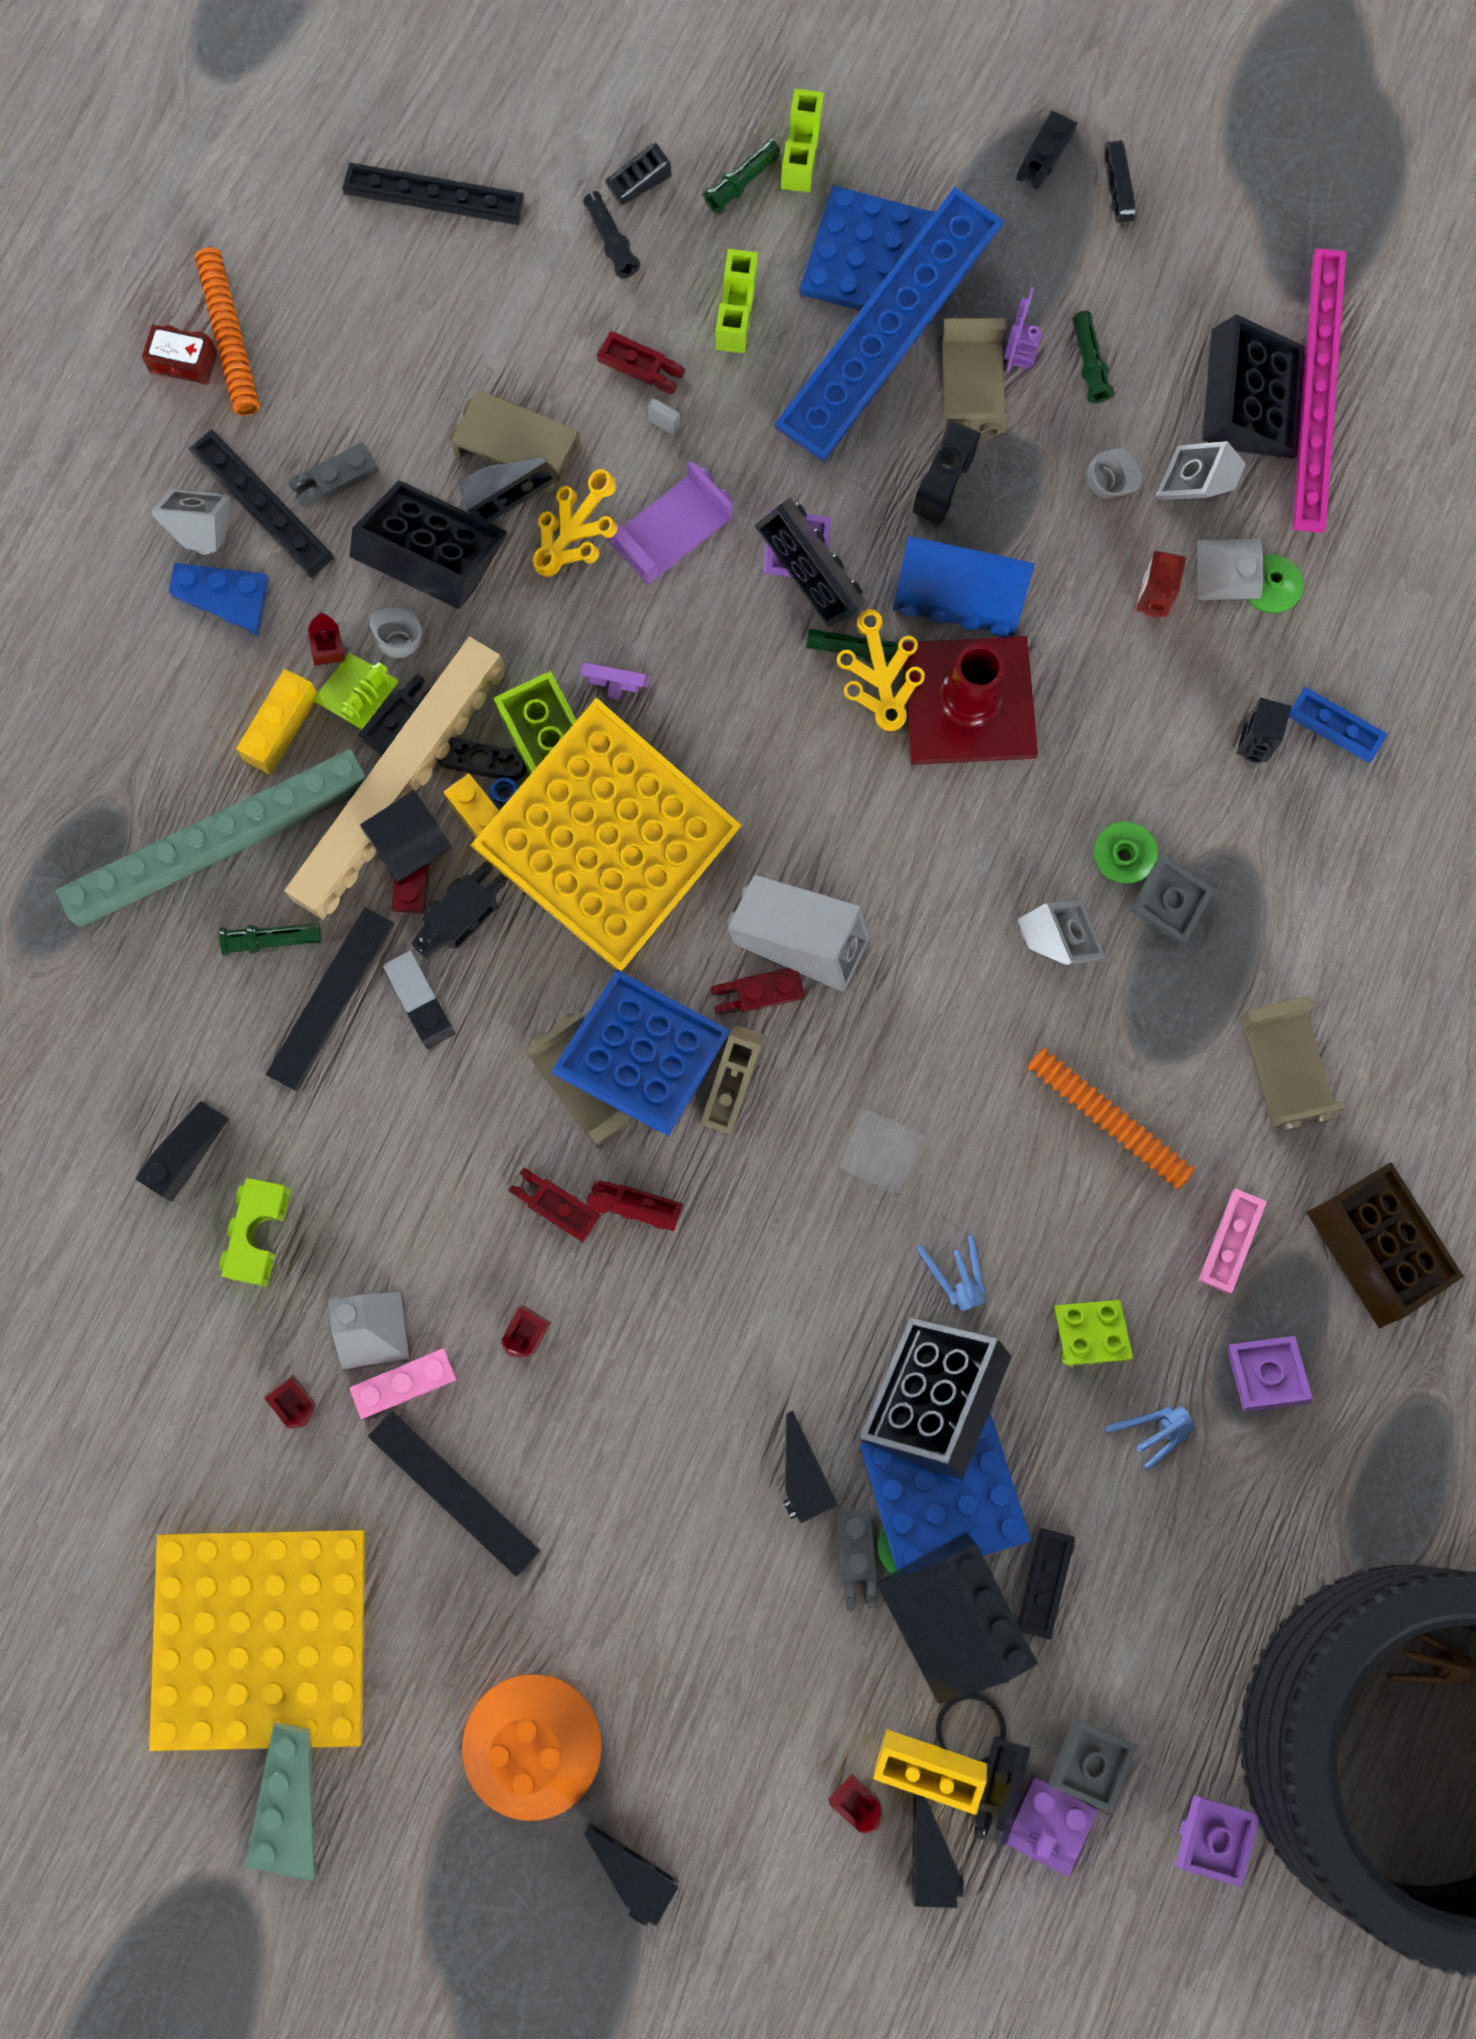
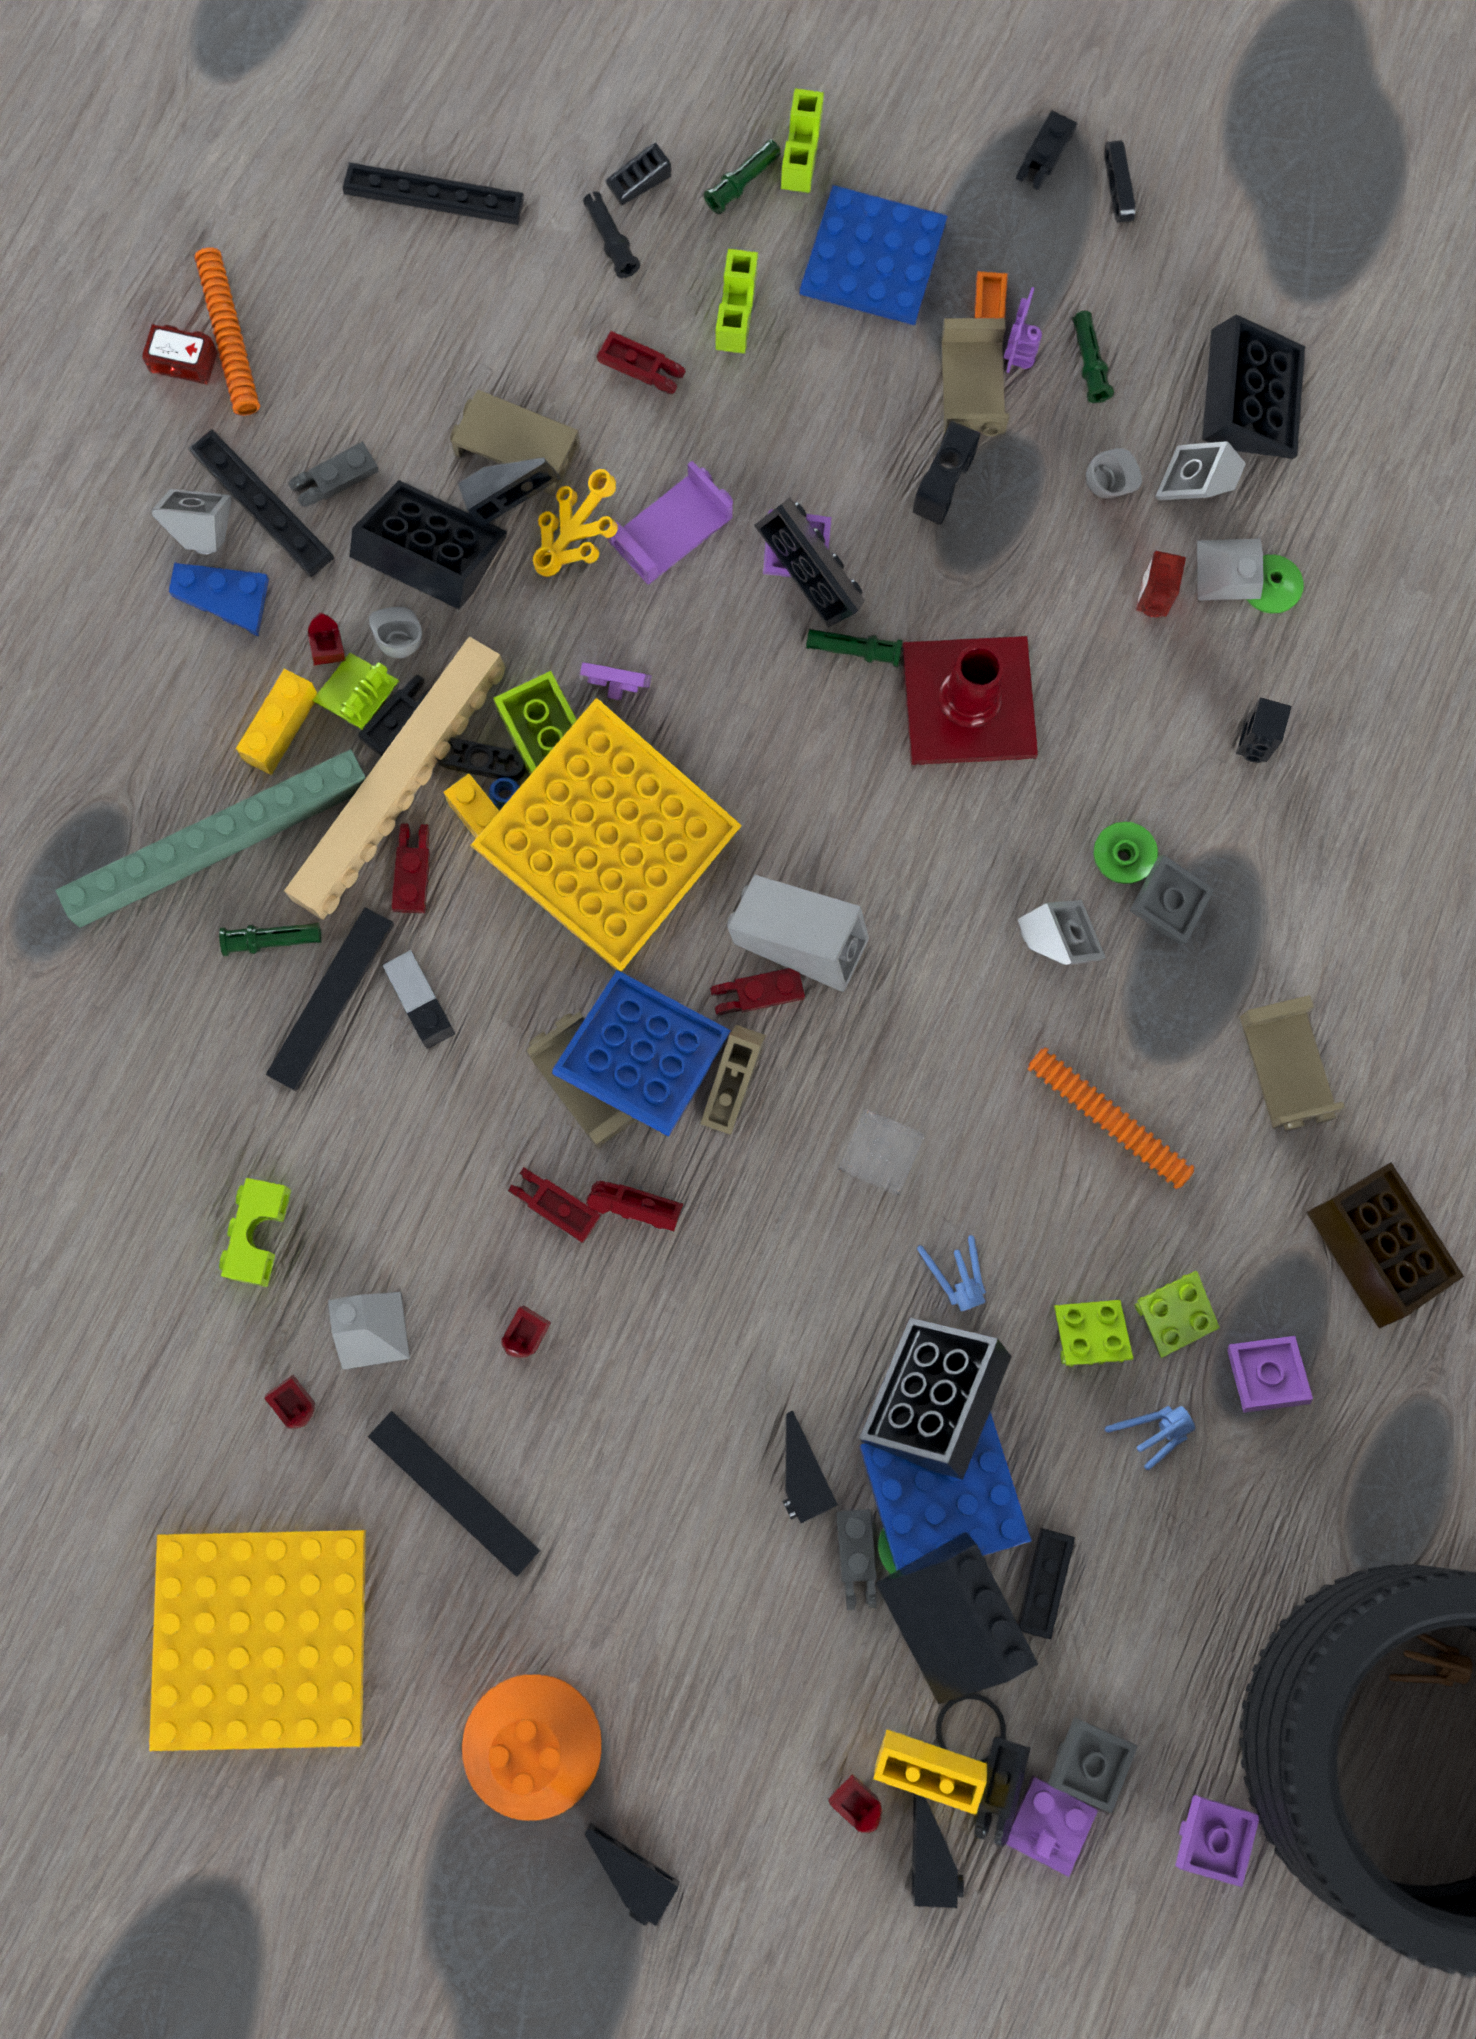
(182, 1151): black slope -> none
(283, 1820): sand green wing -> none
(403, 1383): bright pink plate -> none
(405, 836): black slope -> none
(459, 911): black hinge -> none
(664, 416): light grey tile -> none
(881, 675): yellow plant -> none
(889, 324): blue plate -> none
(962, 586): blue slope -> none
(990, 295): none -> orange tile
(1178, 1313): none -> lime hinge
(1232, 1241): bright pink plate -> none
(1319, 391): dark pink plate -> none
(1337, 725): blue plate -> none

